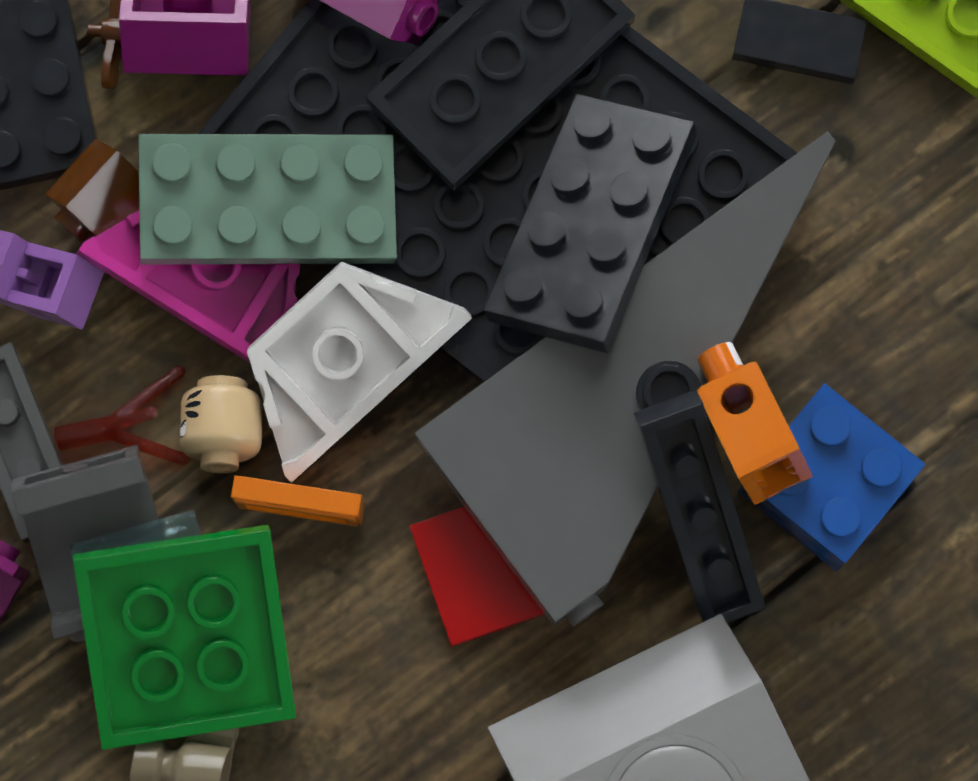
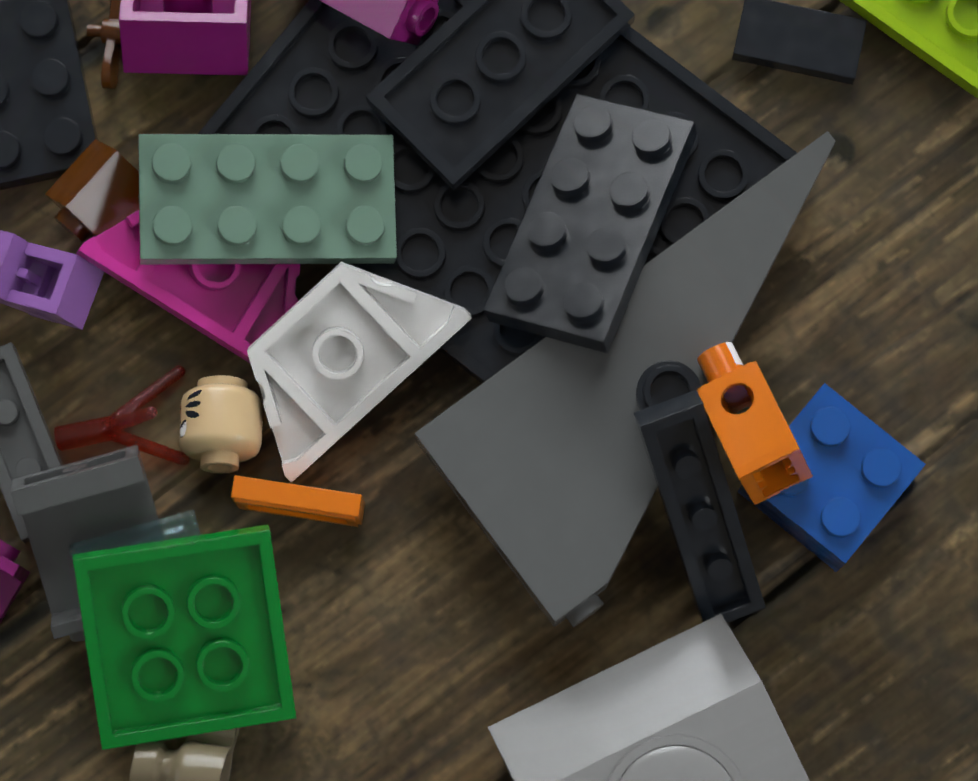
(470, 578): red tile -> none

